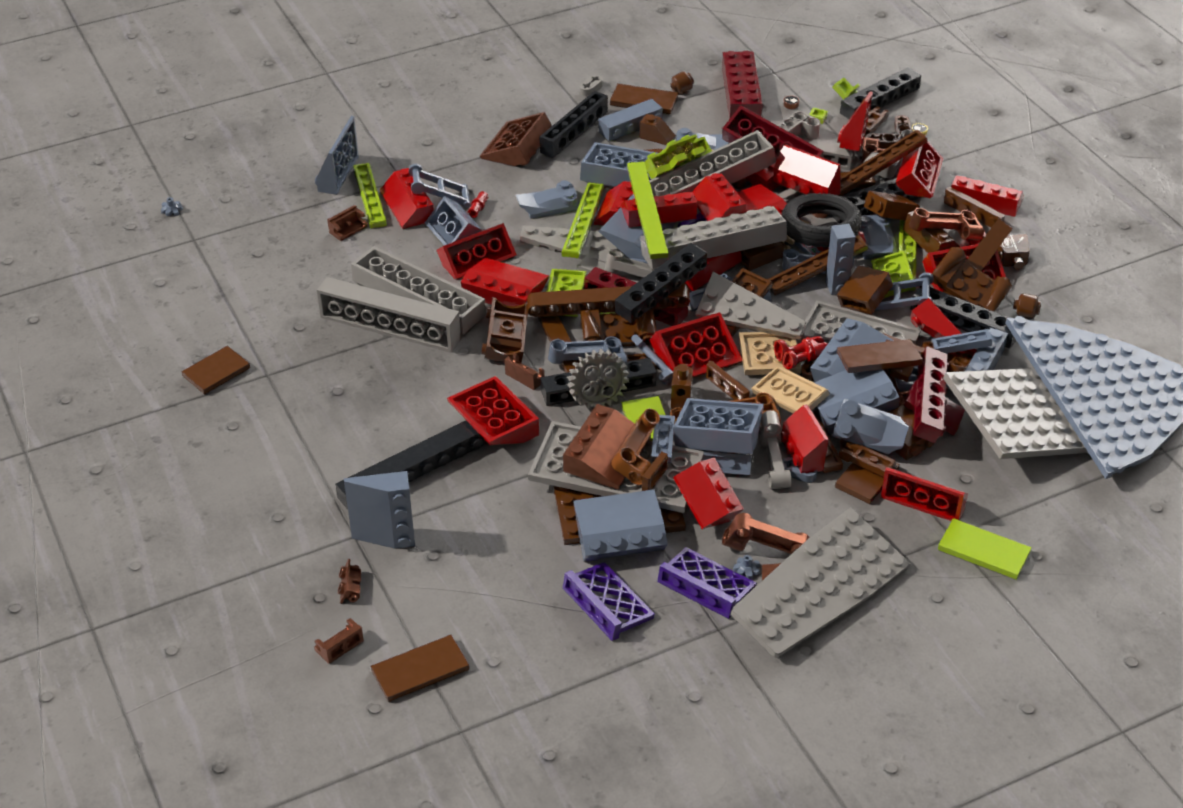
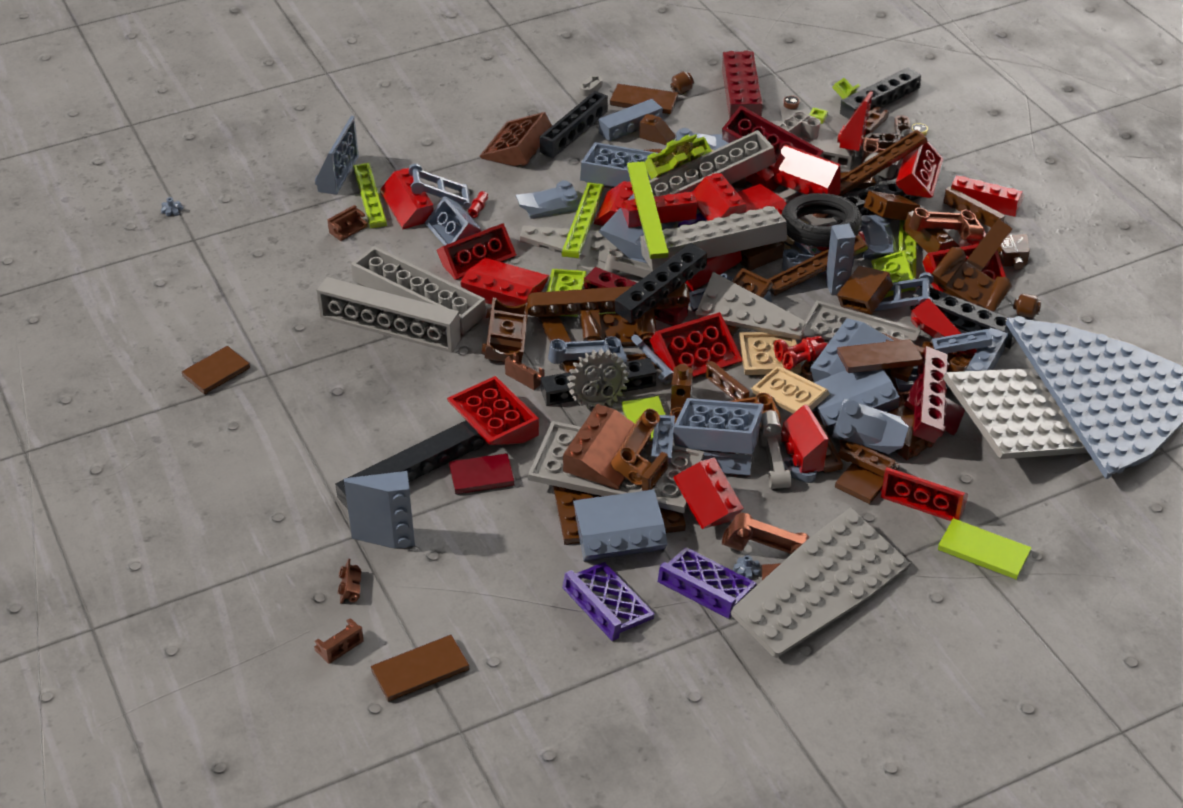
(481, 473): none -> dark red tile

